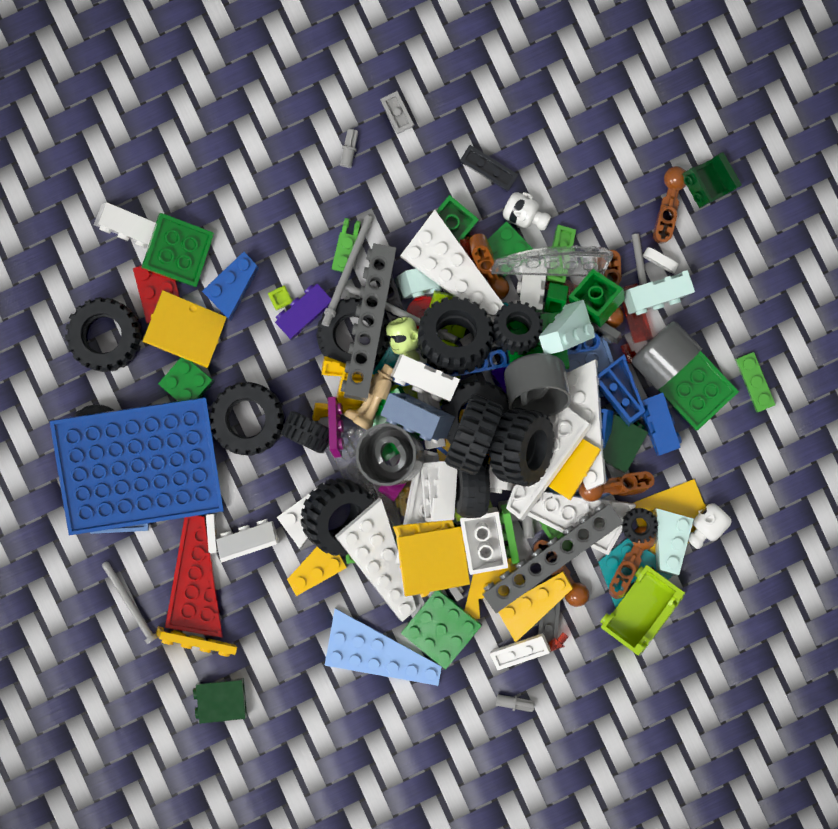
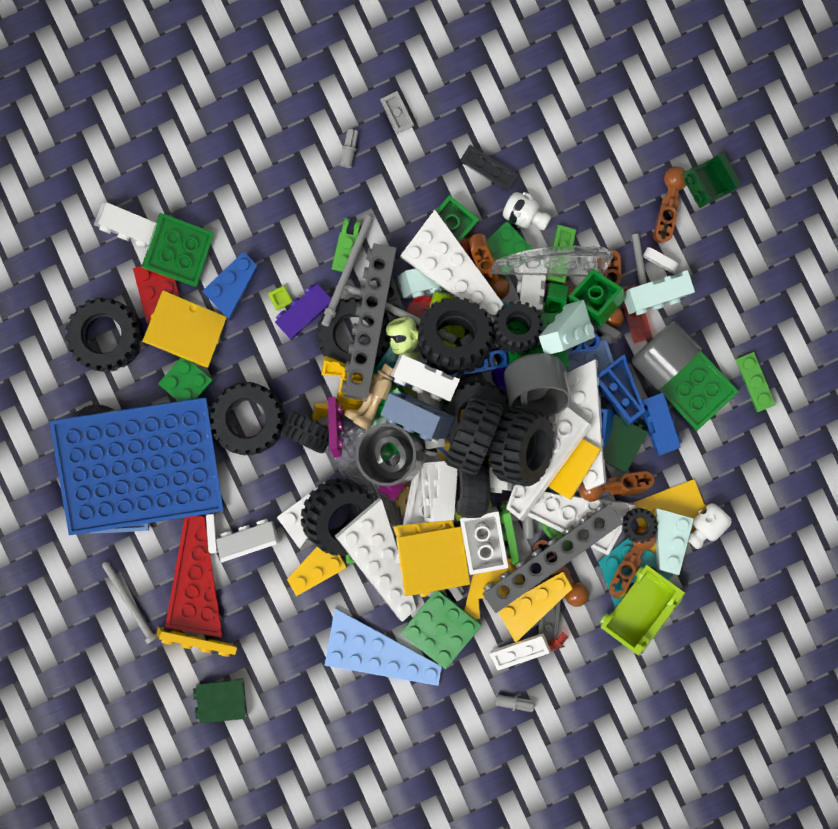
(628, 354): clear red bar -> none

